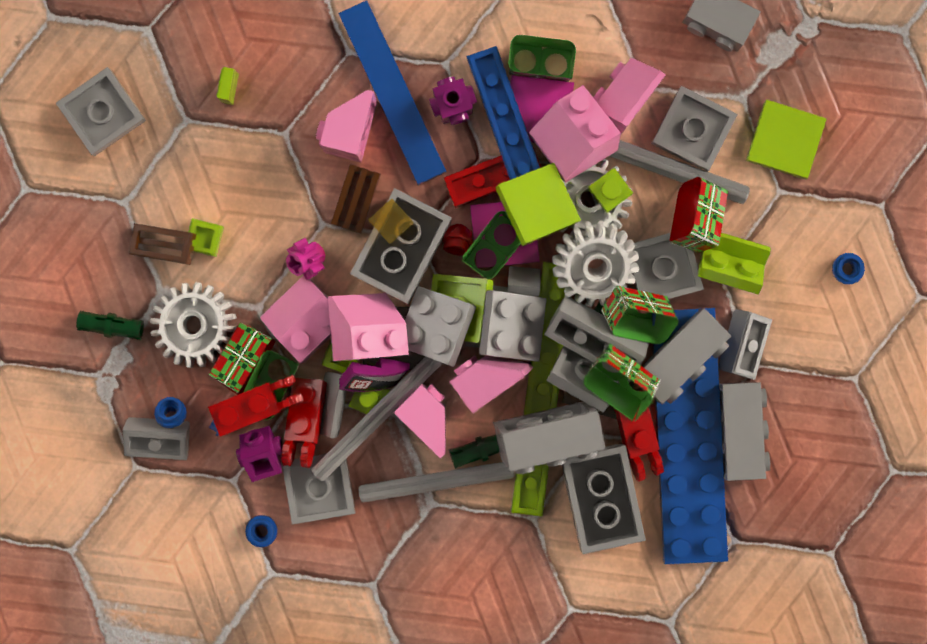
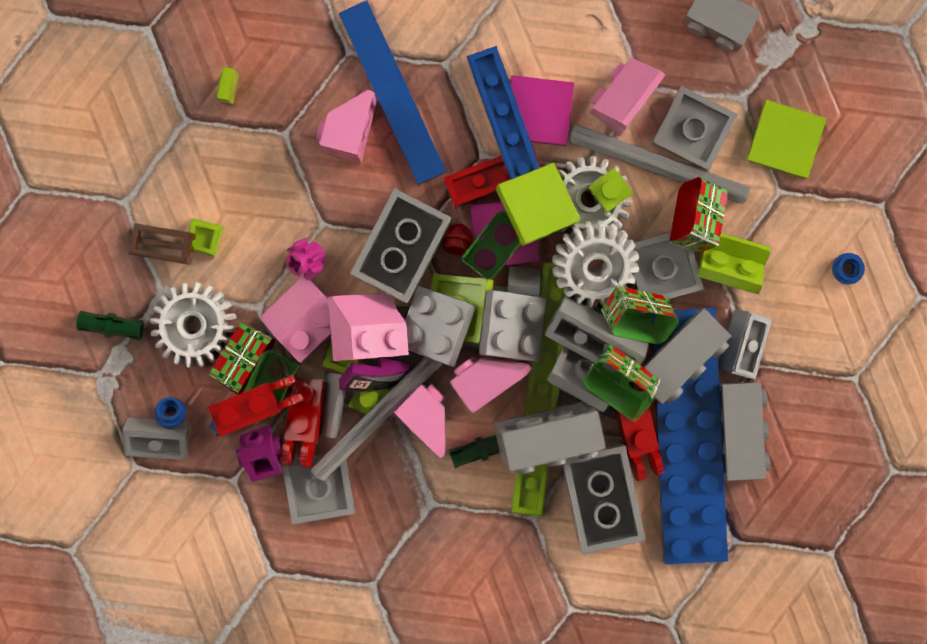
(100, 111): light grey plate -> none
(252, 535): blue plate -> none
(343, 196): reddish brown tile -> none
(391, 221): clear yellow tile -> none
(434, 482): light grey axle -> none
(456, 112): magenta brick -> none
(552, 46): bright green piece -> none
(575, 134): bright pink slope -> none

